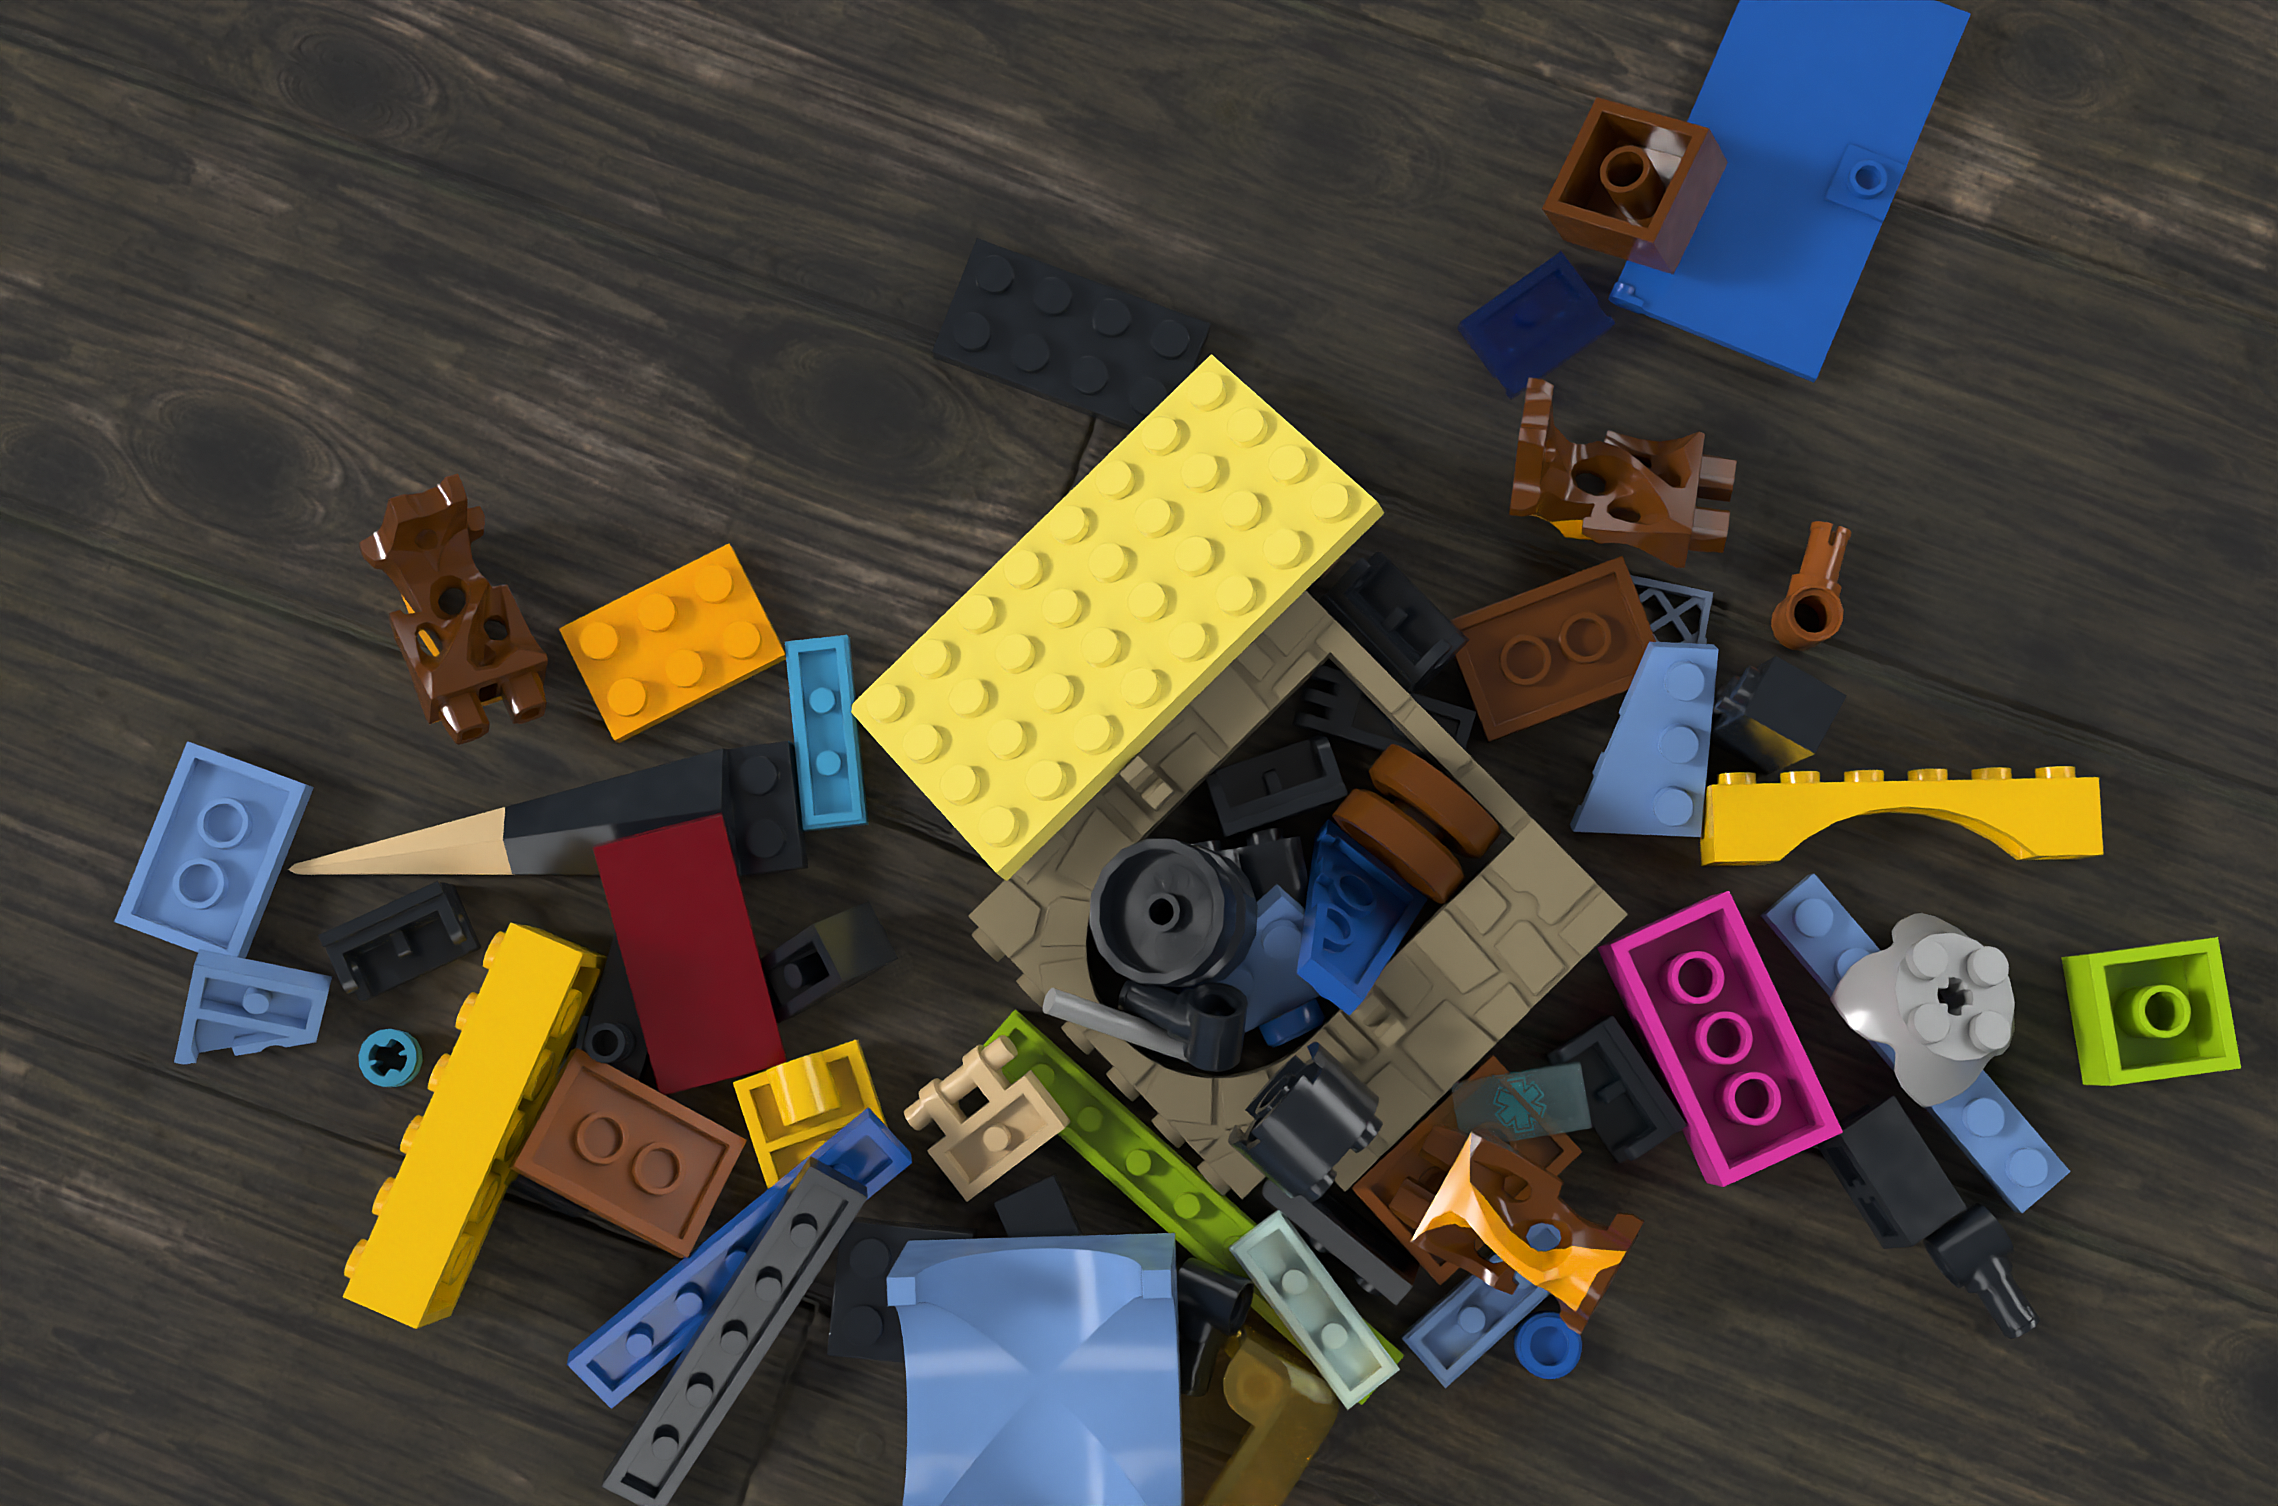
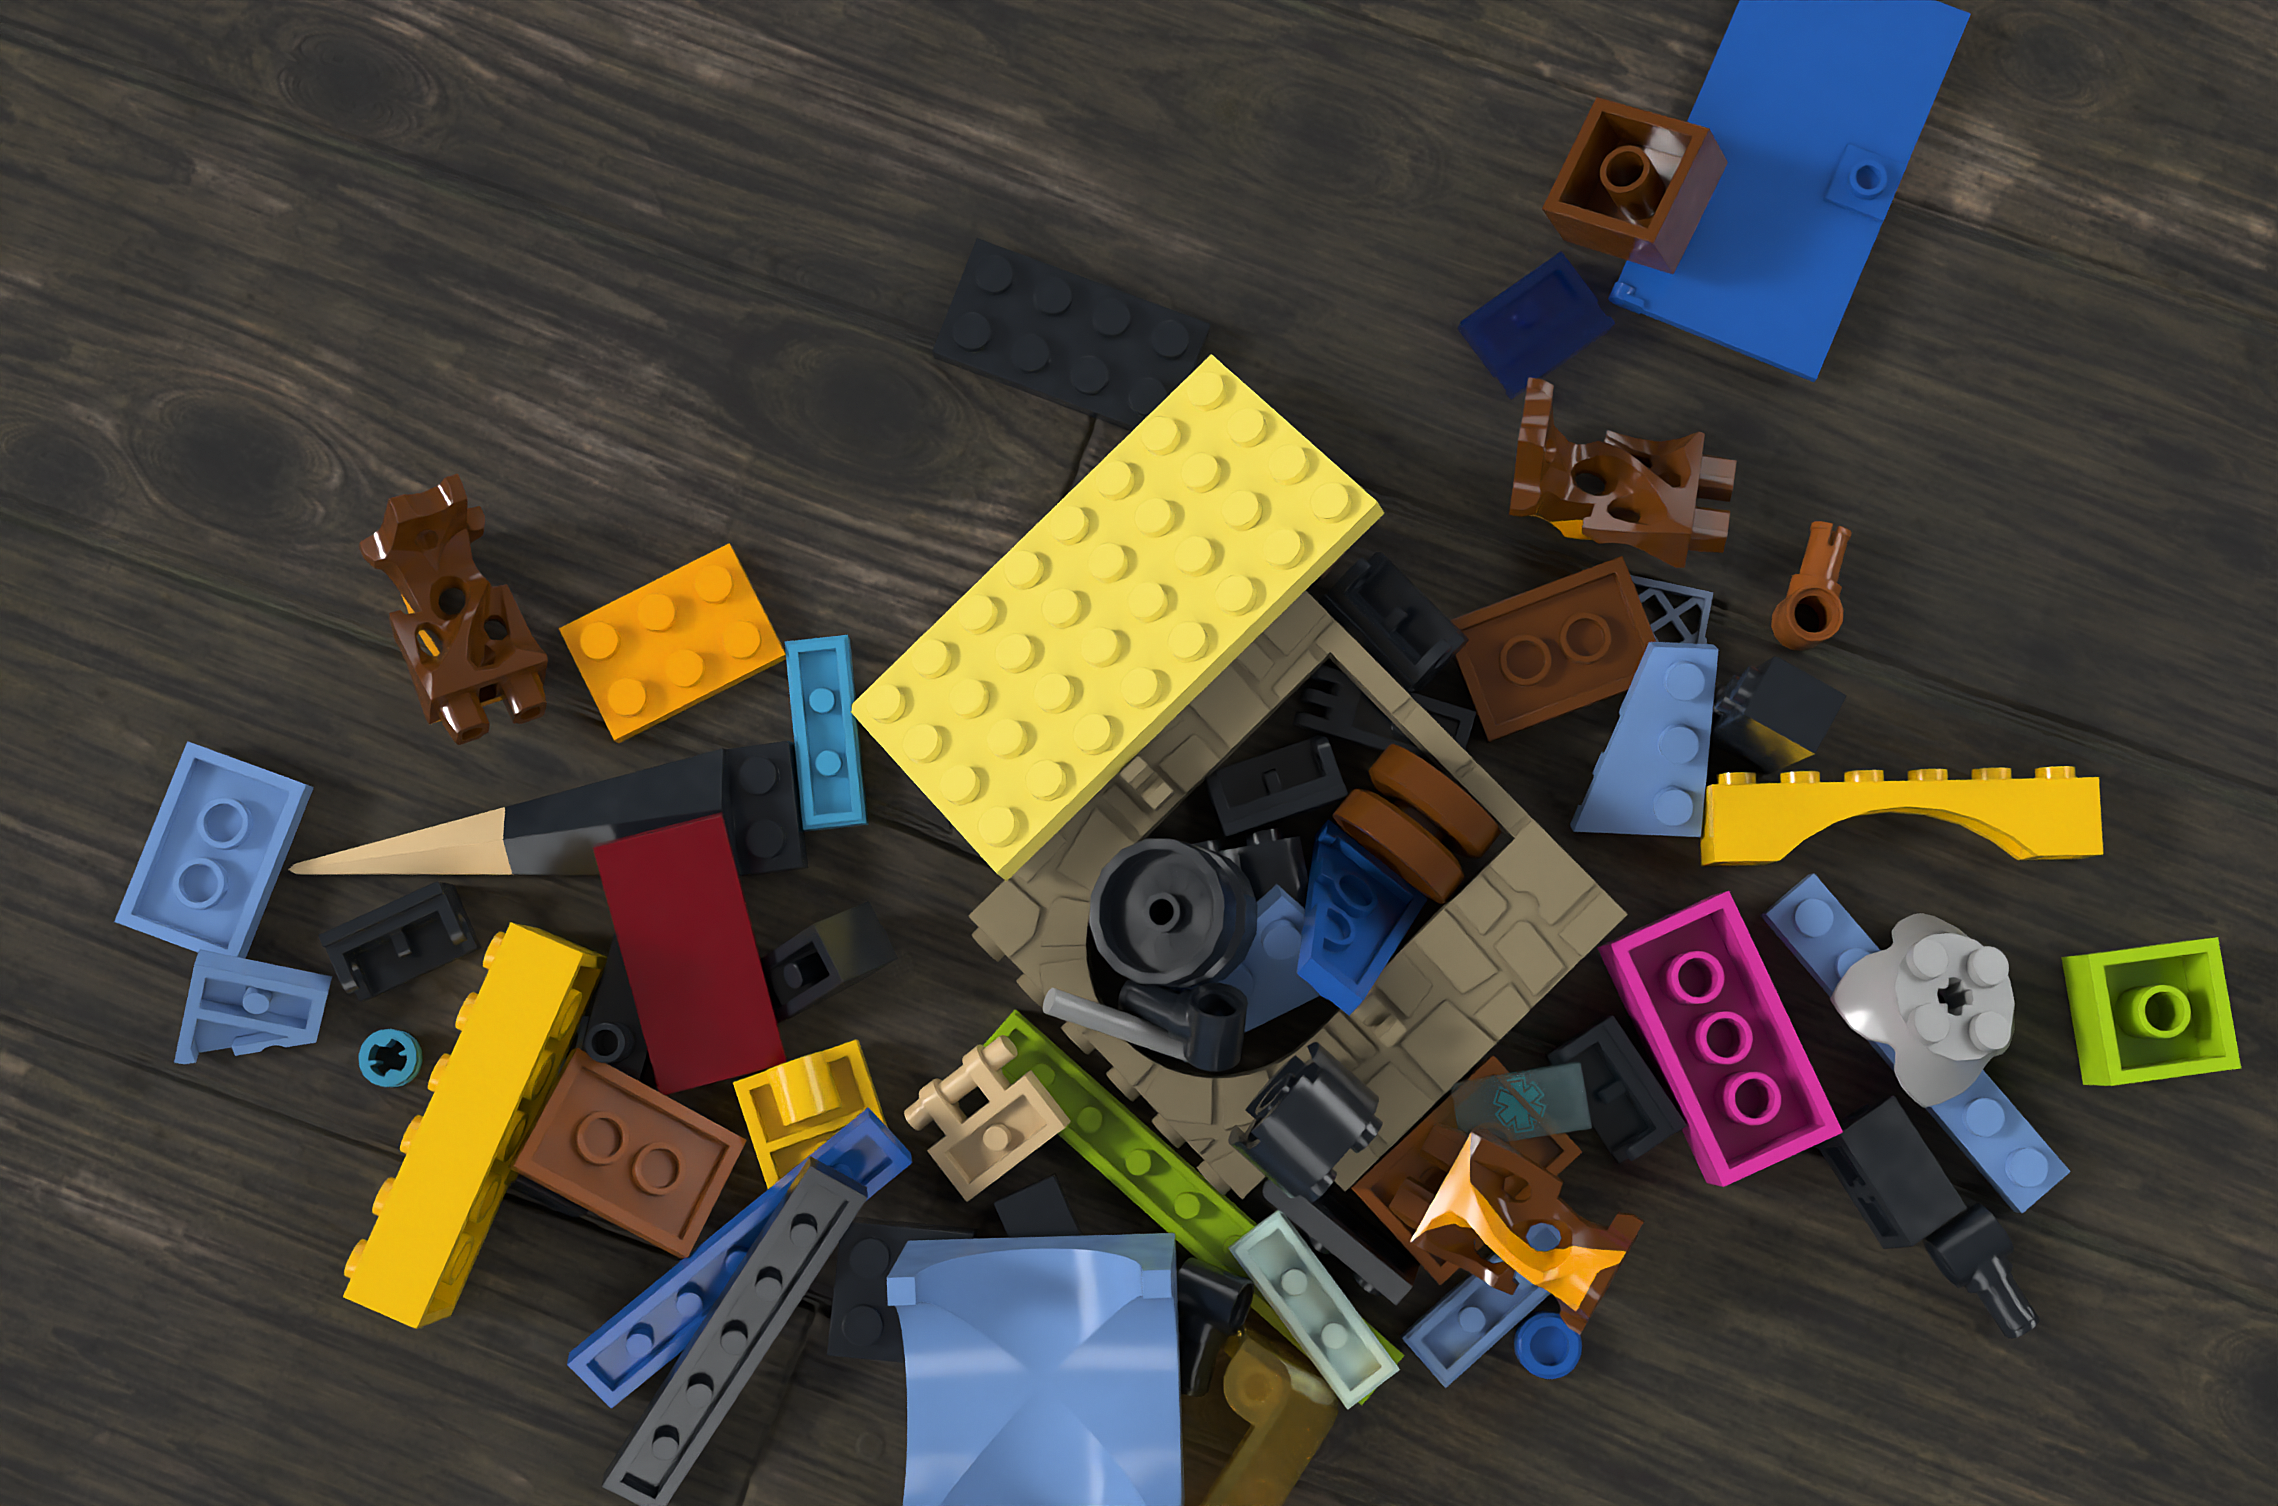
(1292, 1023): blue tile -> none

